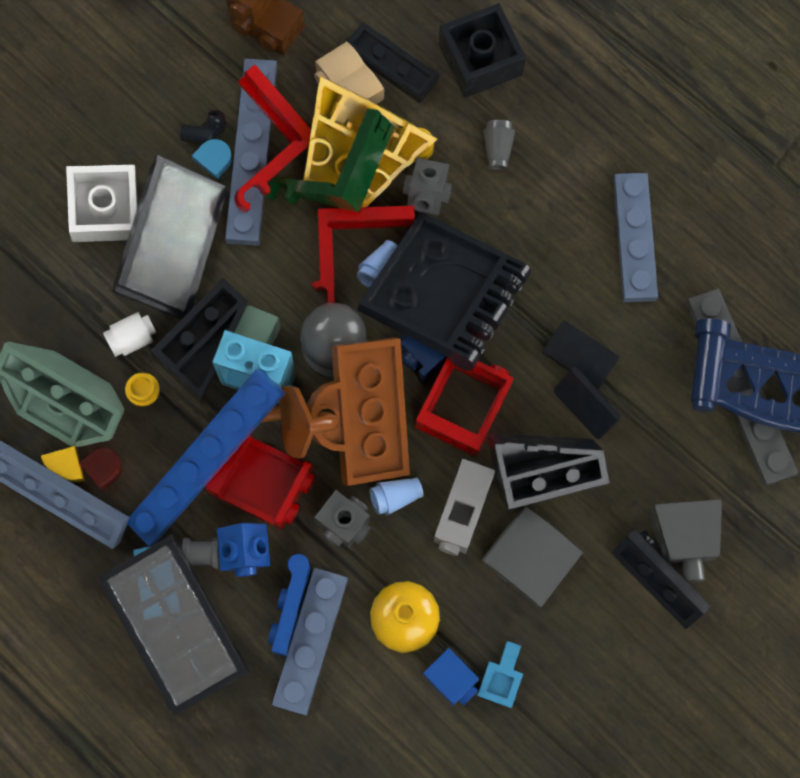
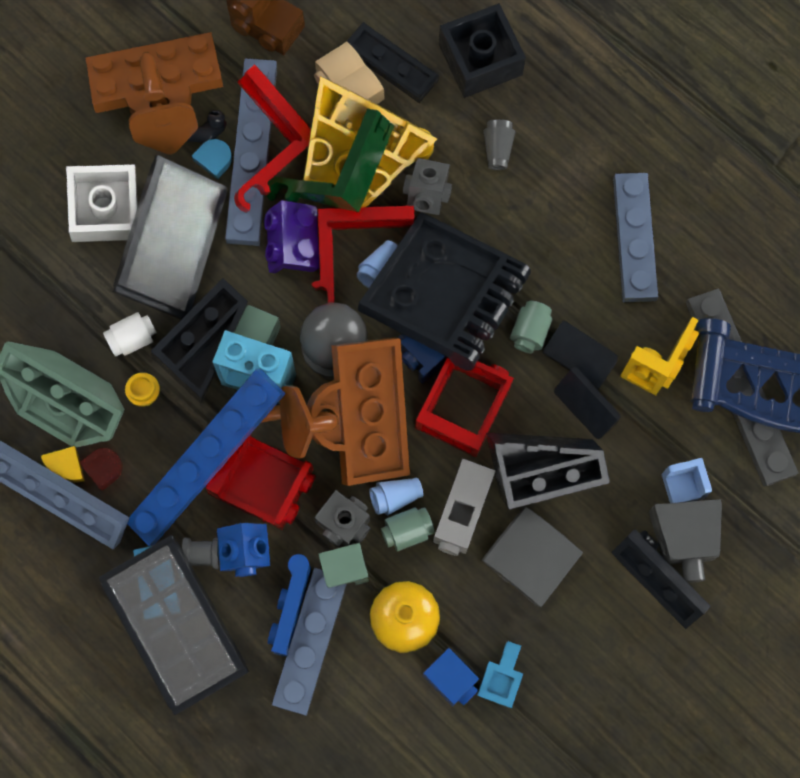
(156, 87): none -> dark orange plate
(292, 237): none -> dark purple bracket
(344, 566): none -> sand green panel
(407, 528): none -> sand green brick
(531, 327): none -> sand green brick
(652, 372): none -> yellow bracket
(686, 481): none -> light blue panel

